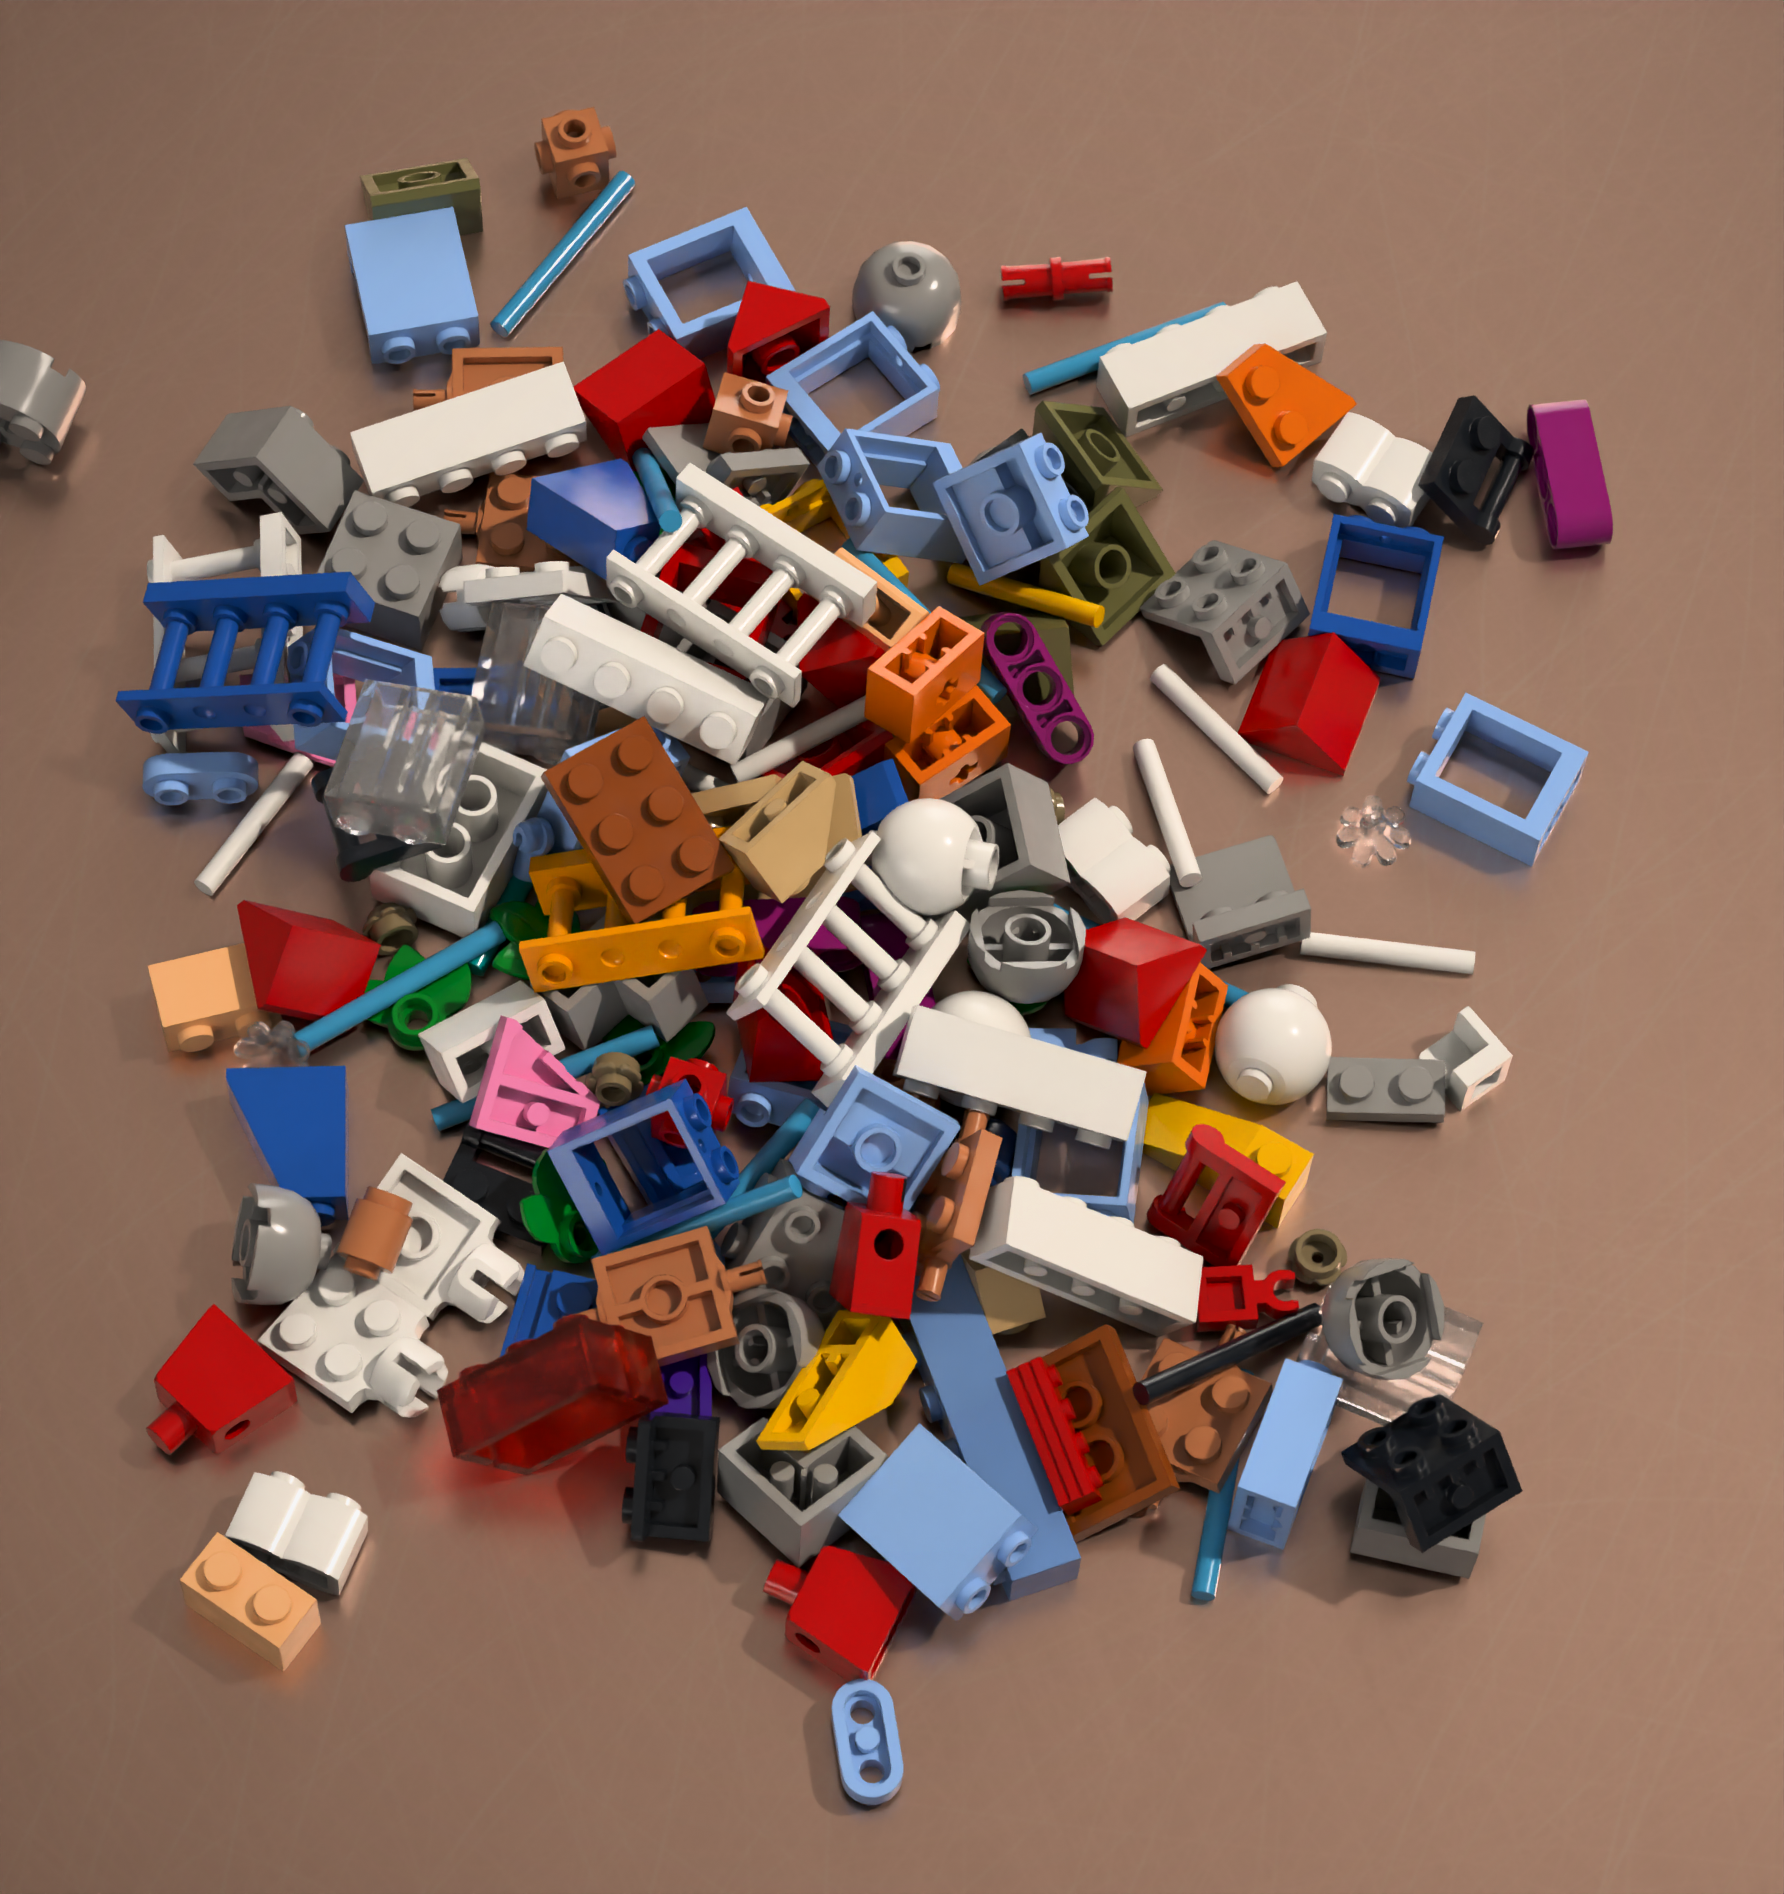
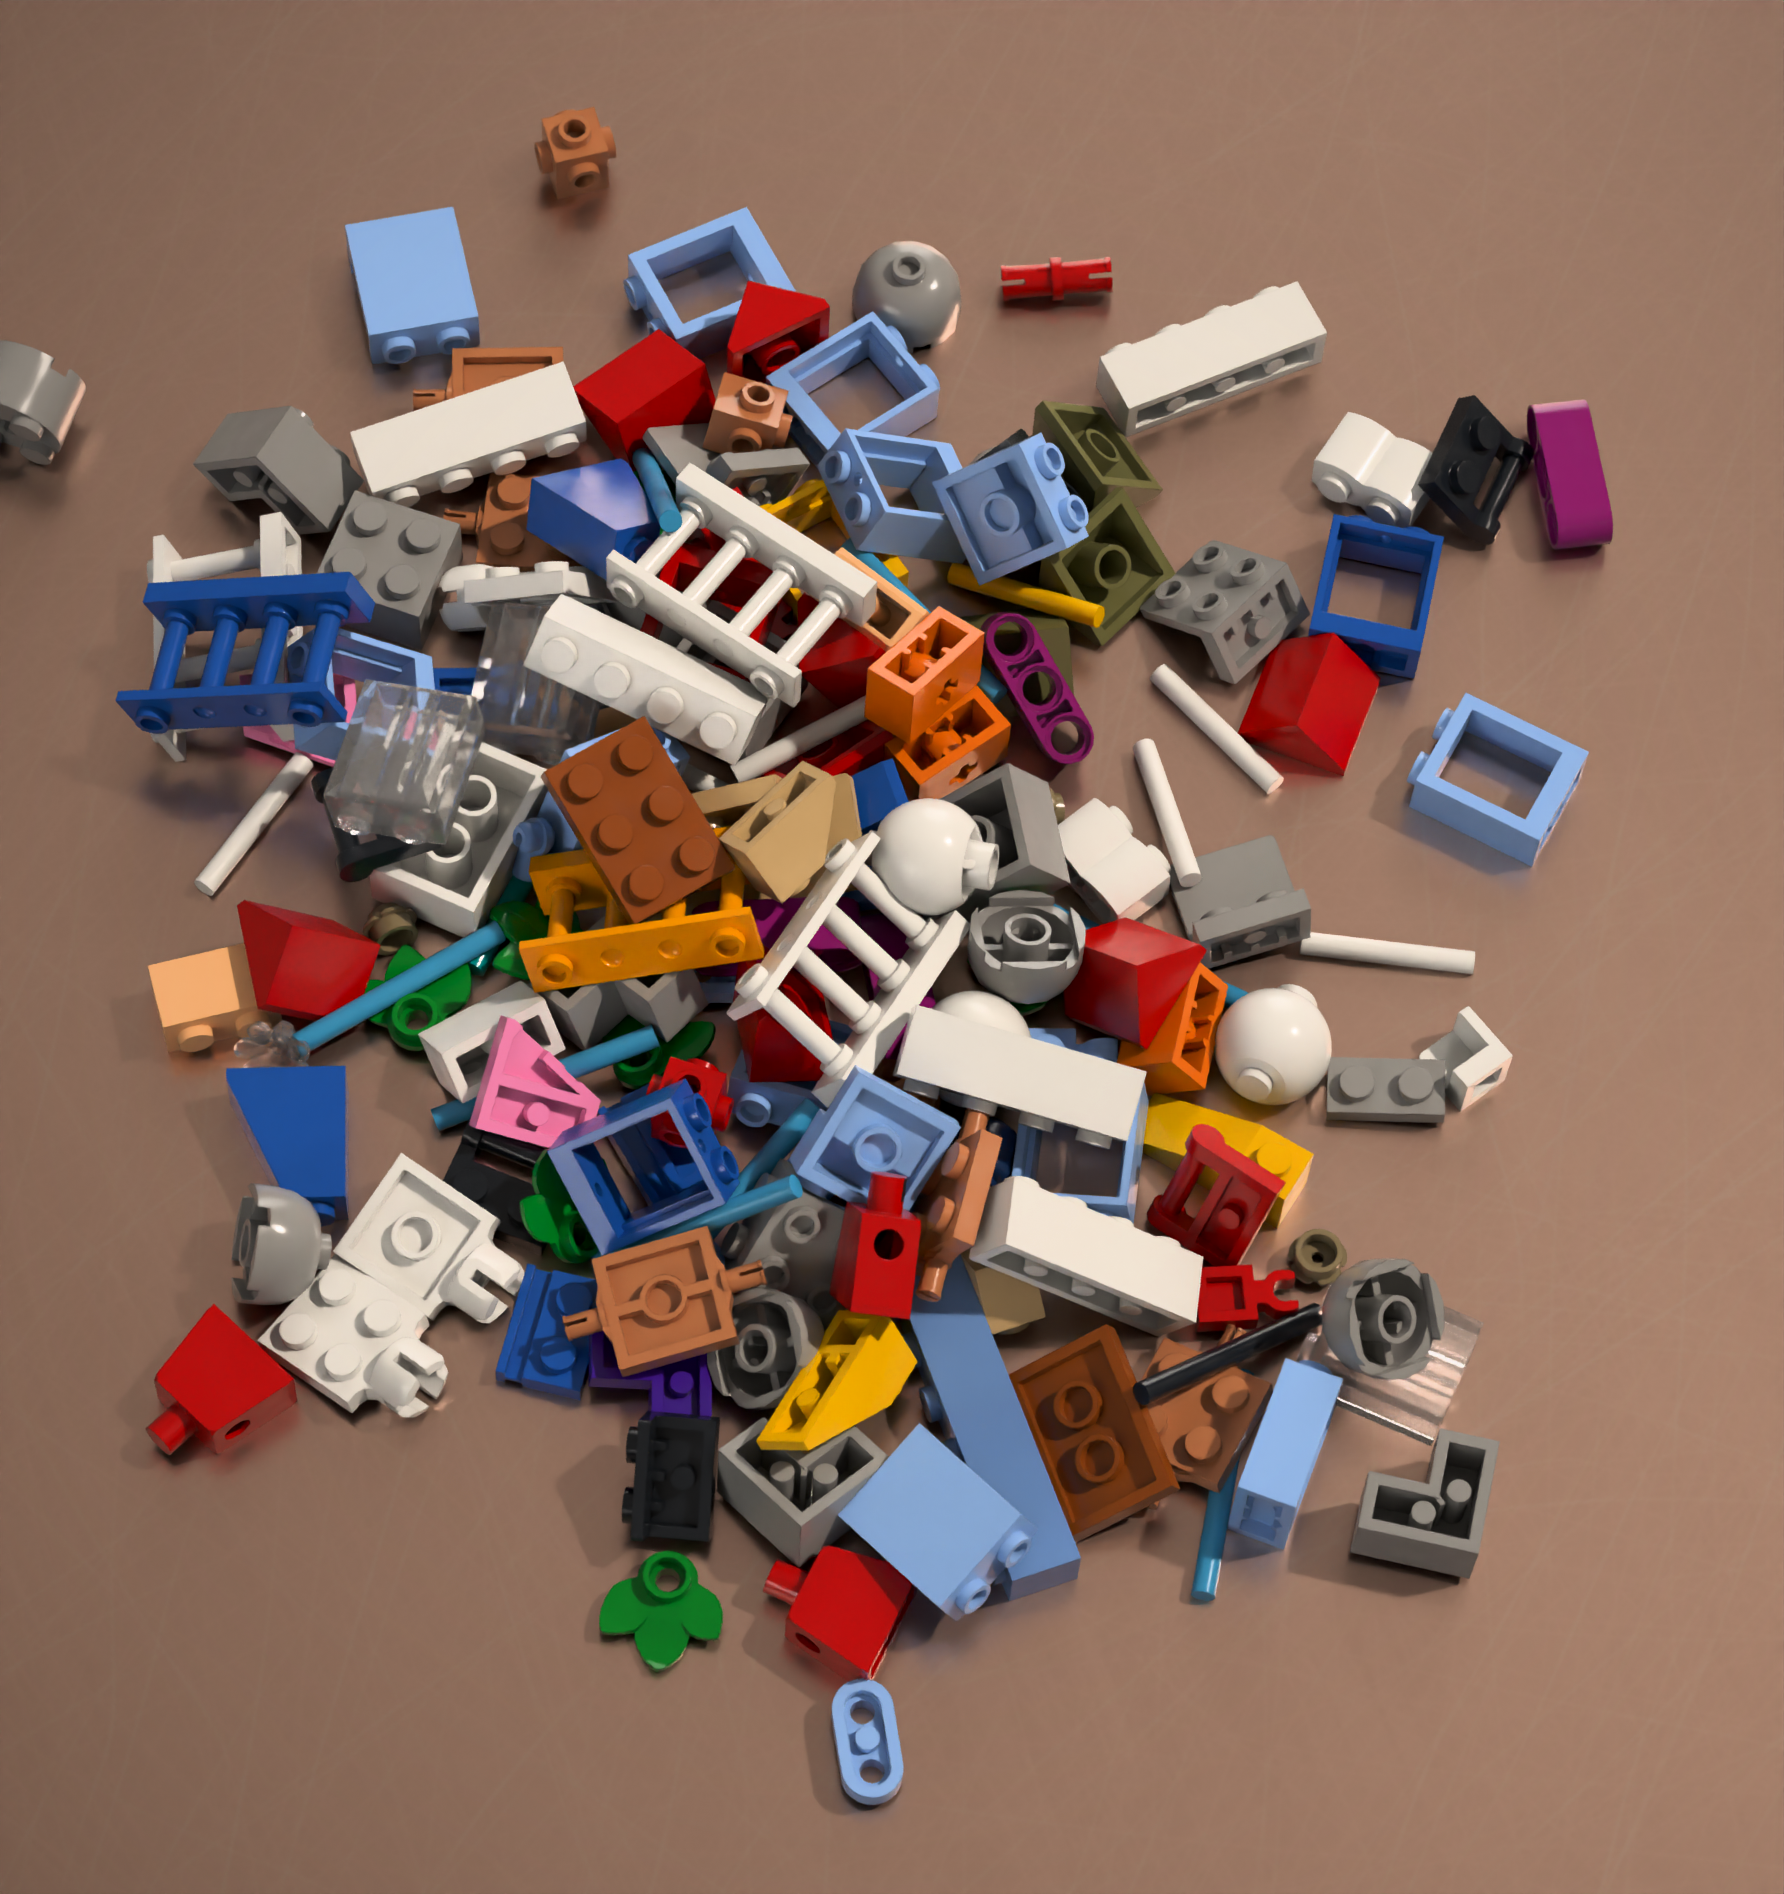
(200, 775): light blue plate -> none
(250, 1601): light nougat brick -> none
(299, 1532): white brick -> none
(375, 1233): nougat brick -> none
(427, 189): olive slope -> none
(552, 1395): clear red piece -> none
(562, 254): dark azure bar -> none
(615, 1079): dark tan plate -> none
(662, 1618): none -> green plate
(1054, 1435): red piece -> none
(1089, 360): dark azure bar -> none
(1281, 401): orange wing -> none
(1373, 832): clear plant -> none
(1437, 1467): black bracket -> none

